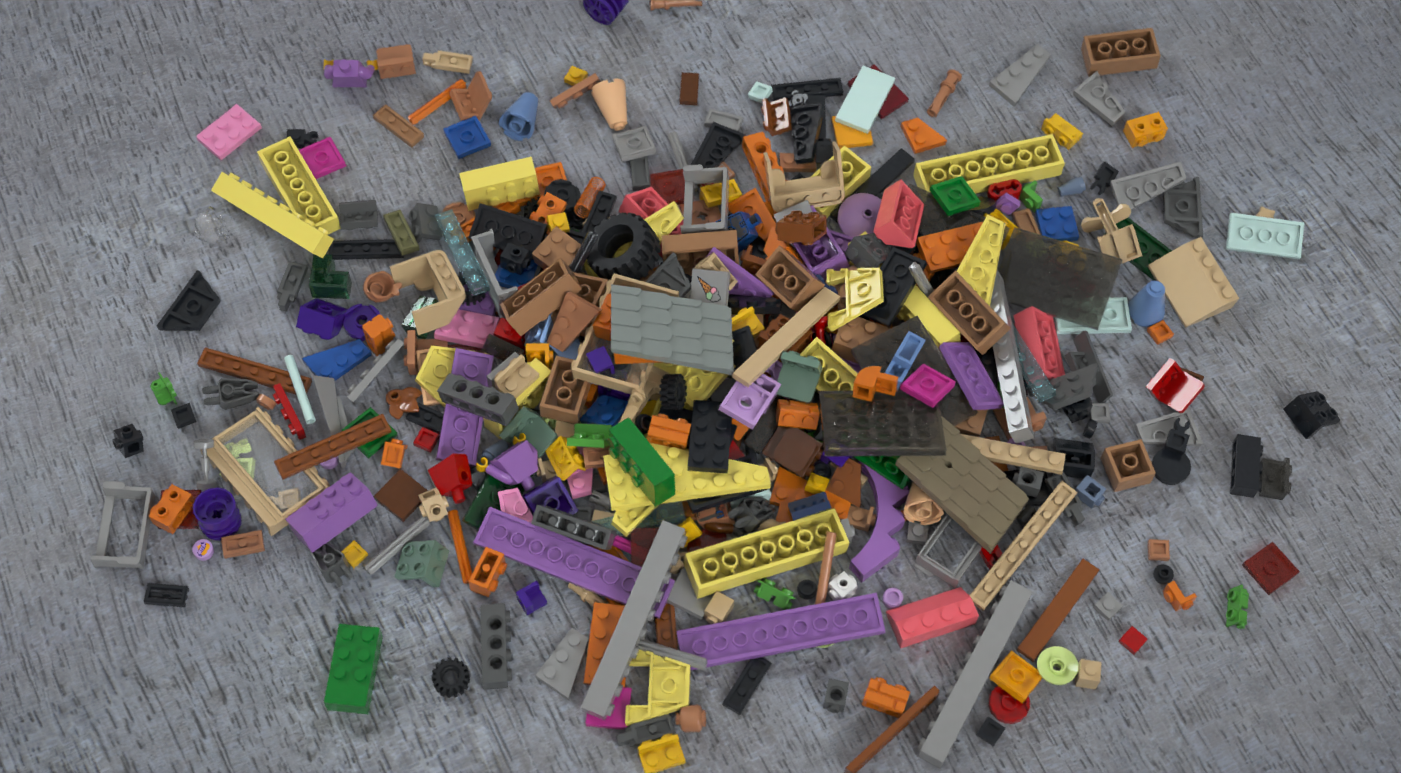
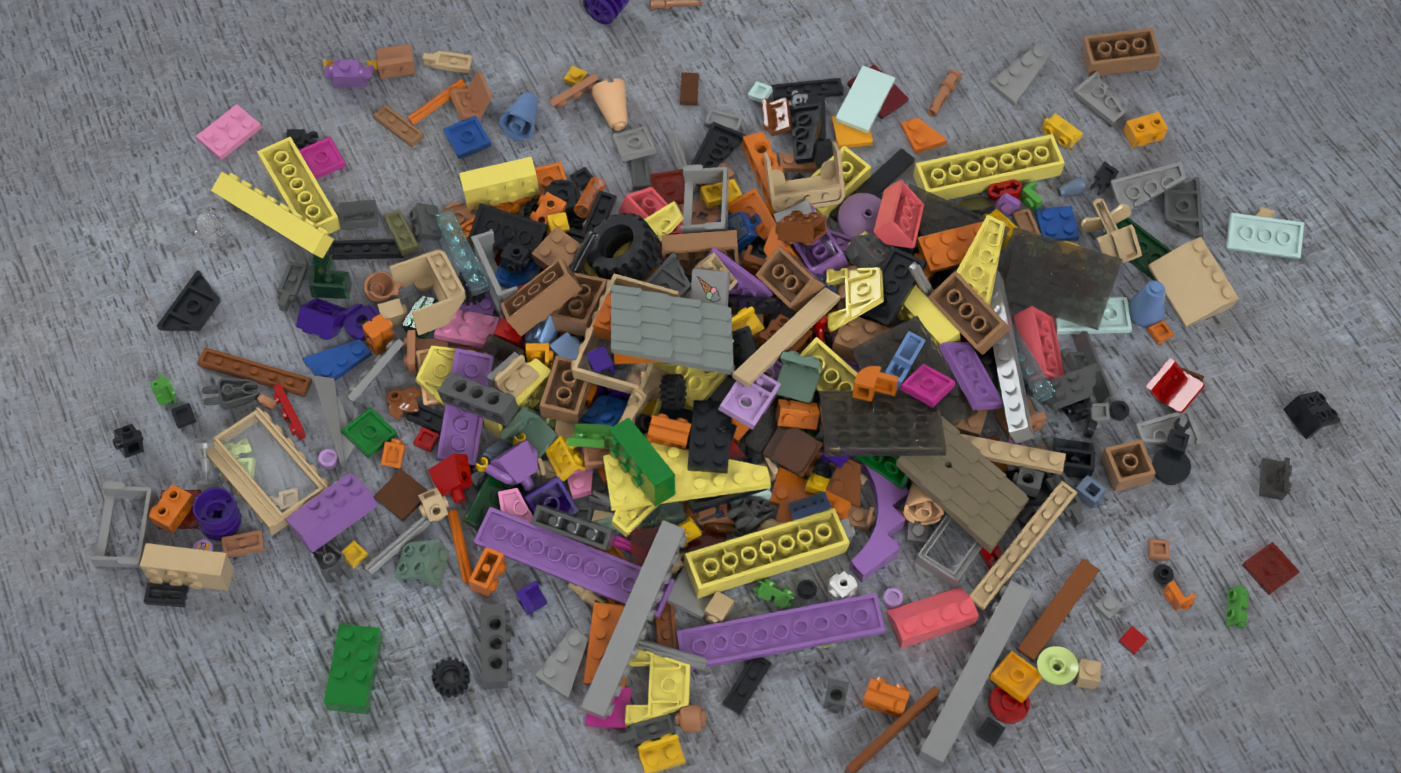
(187, 567): none -> tan brick
(299, 389): light aqua piece -> none
(332, 446): dark orange tile -> none
(393, 311): none -> tan brick
(571, 321): nougat wing -> none
(581, 178): none -> black tile
(825, 567): nougat piece -> none
(955, 196): green plate -> none
(1119, 410): none -> black tile
(1246, 466): black brick -> none

